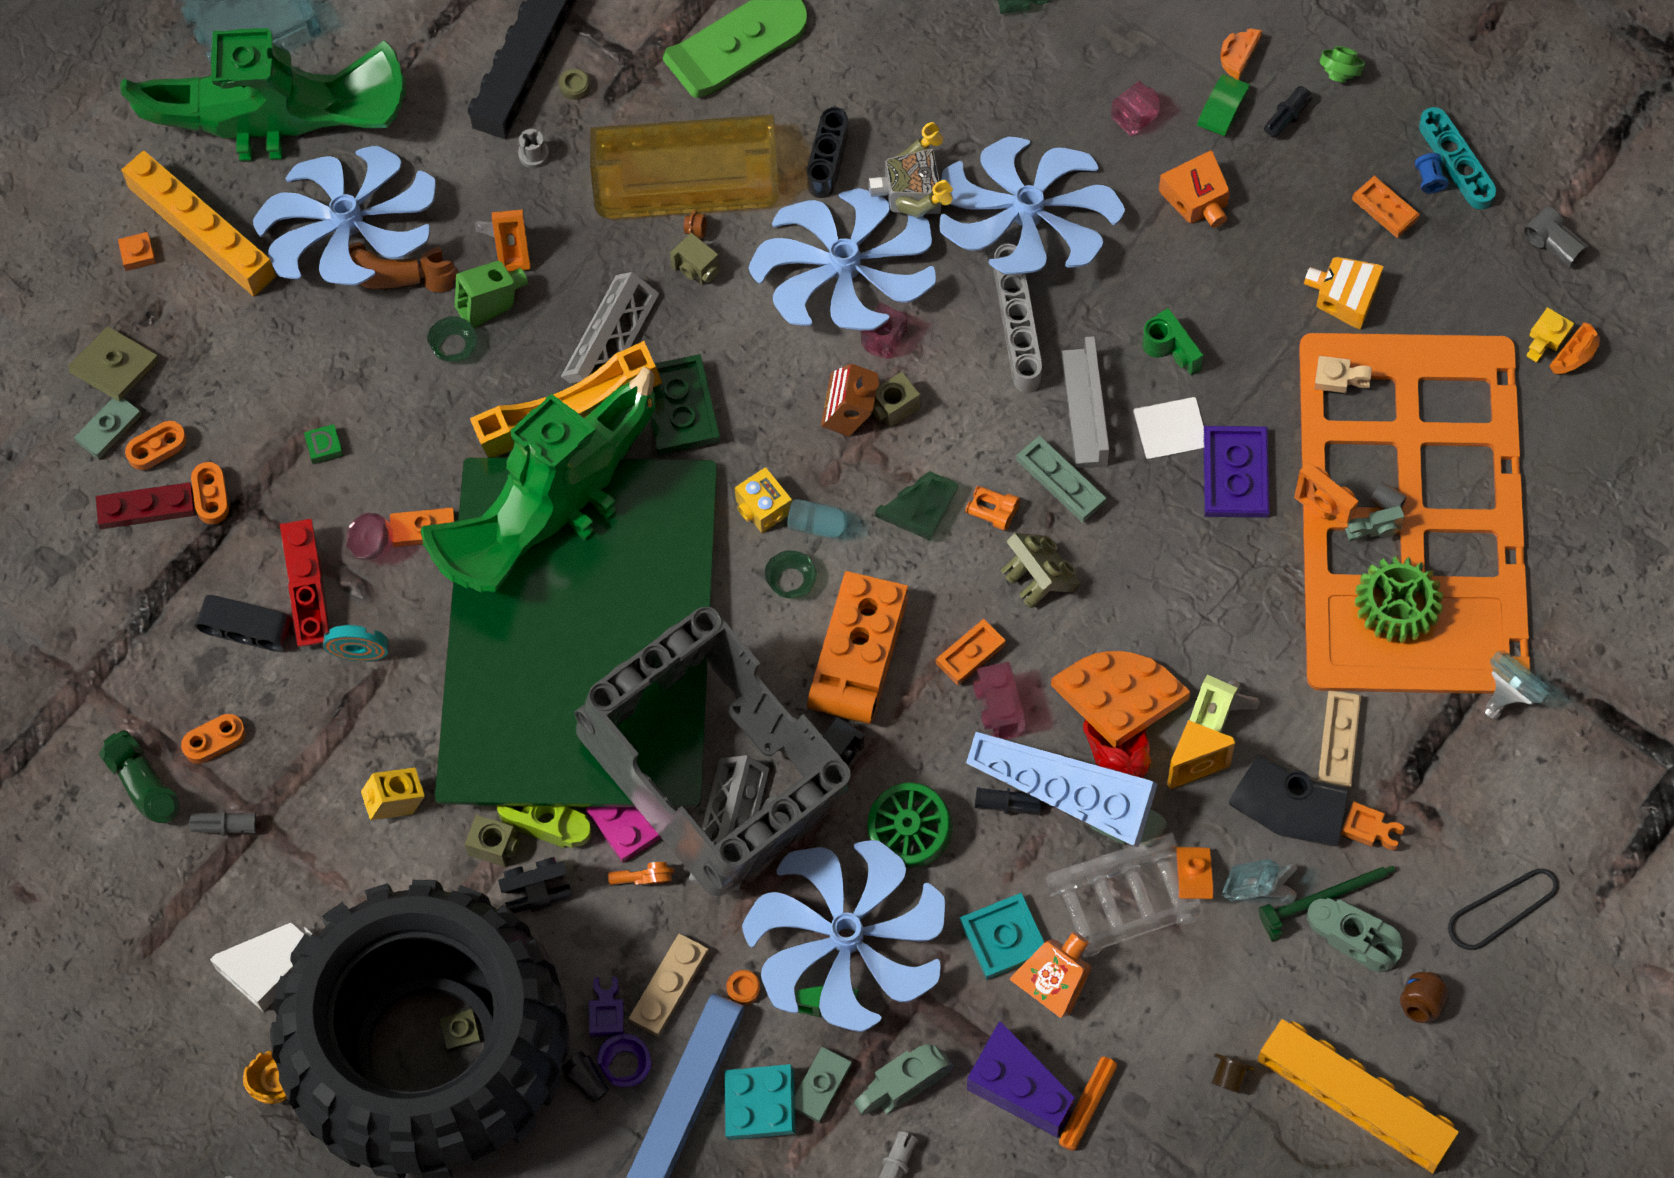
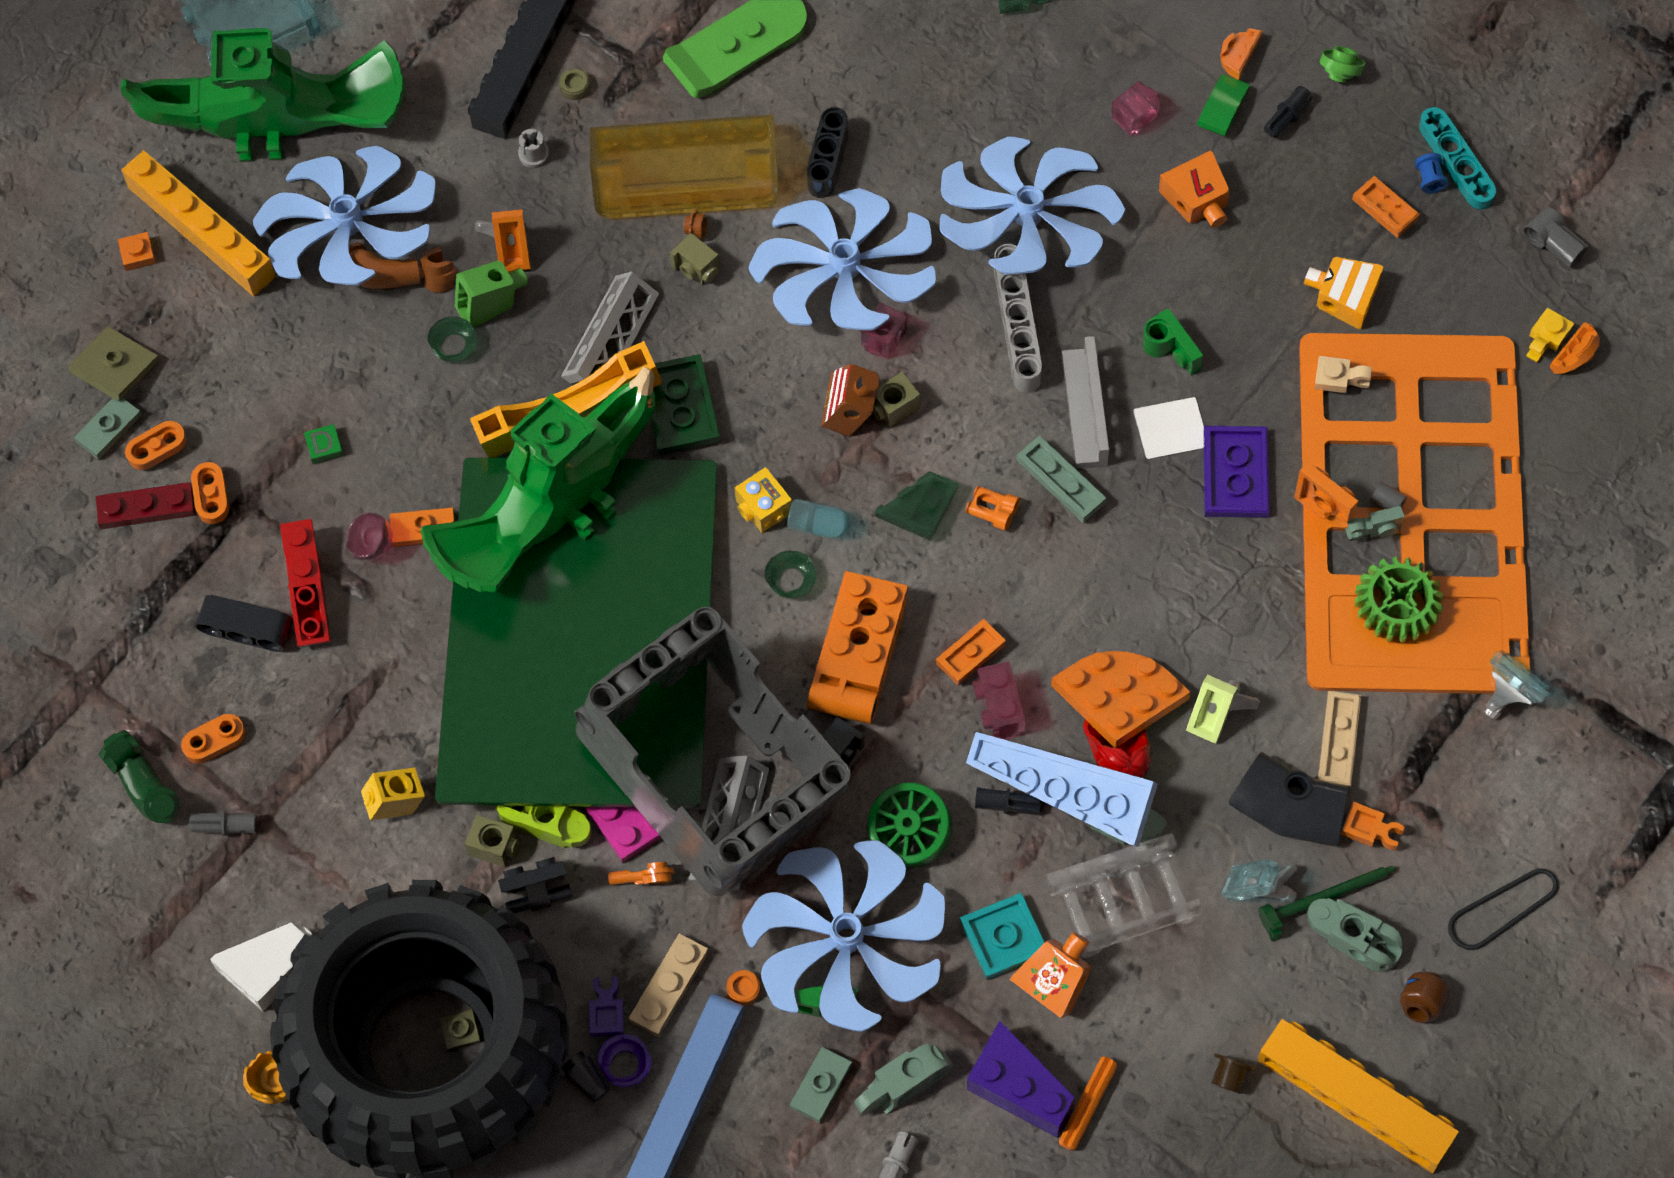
(354, 644): teal tile -> none
(759, 1102): teal plate -> none
(913, 178): torso -> none
(1040, 558): olive plate -> none
(1194, 873): orange plate -> none
(1199, 754): light orange slope -> none

